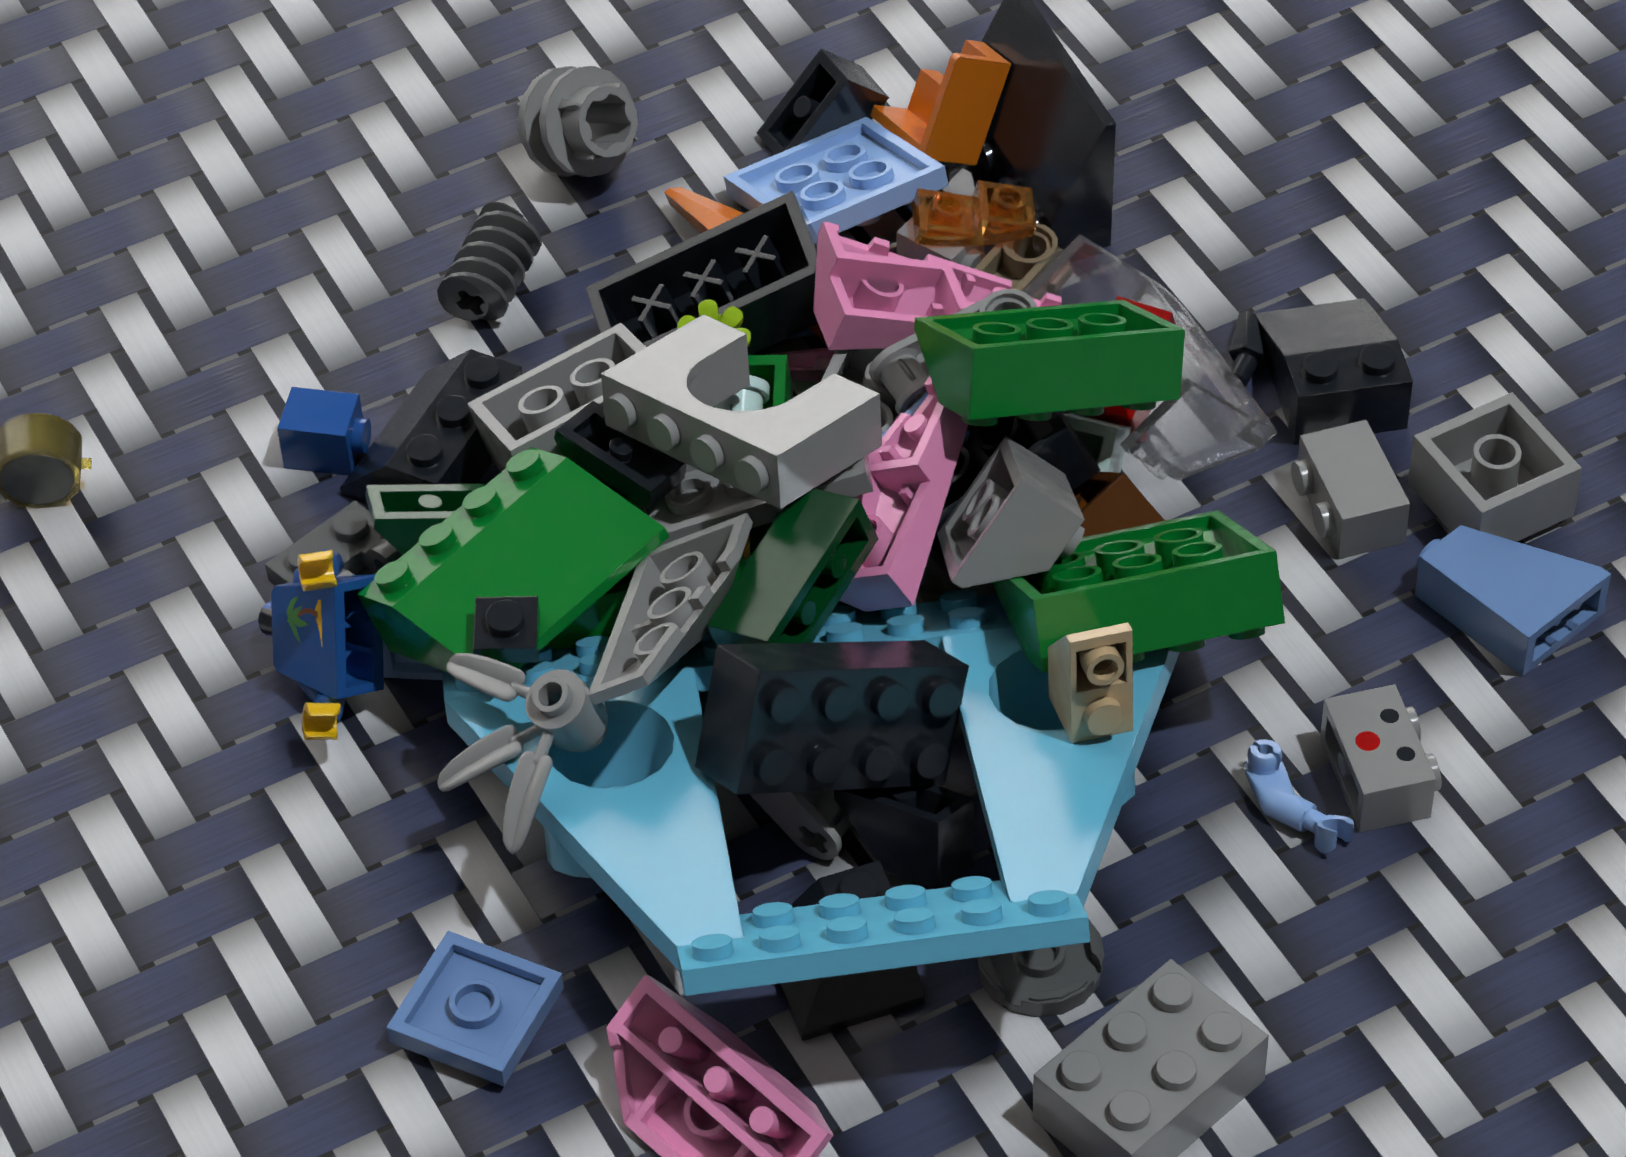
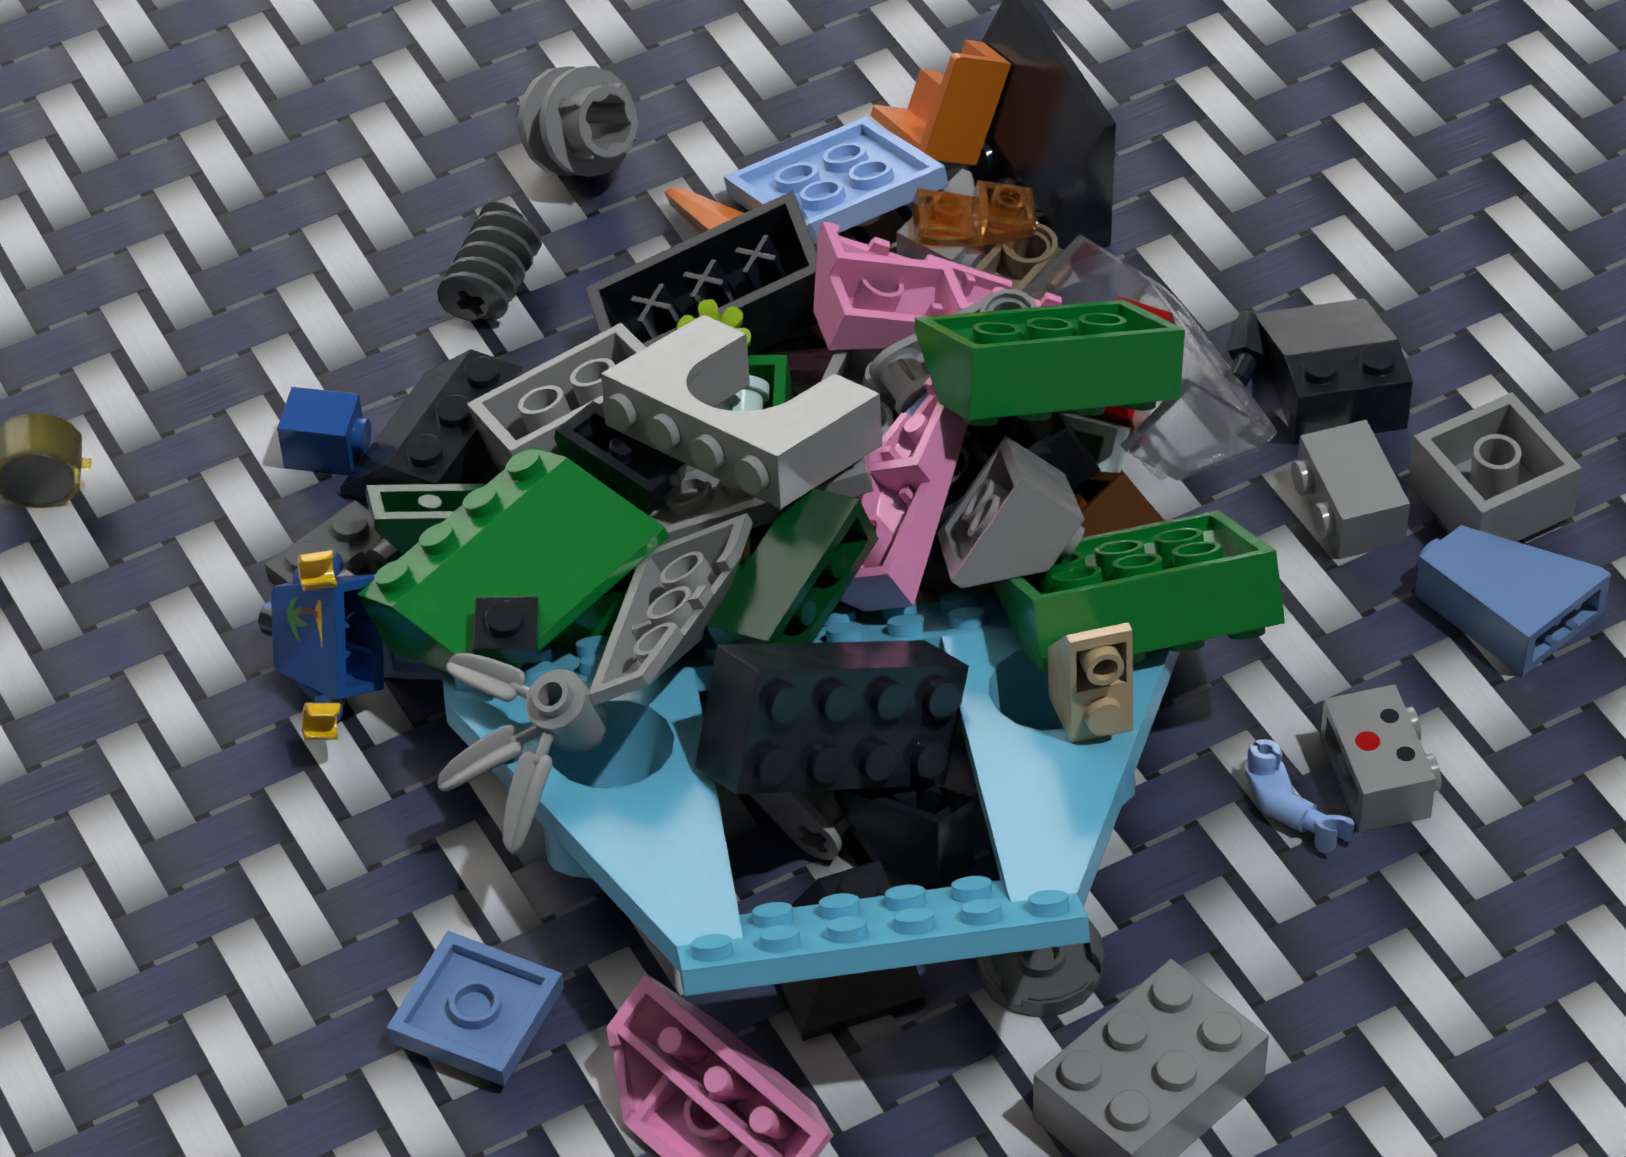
(821, 100): black slope -> none

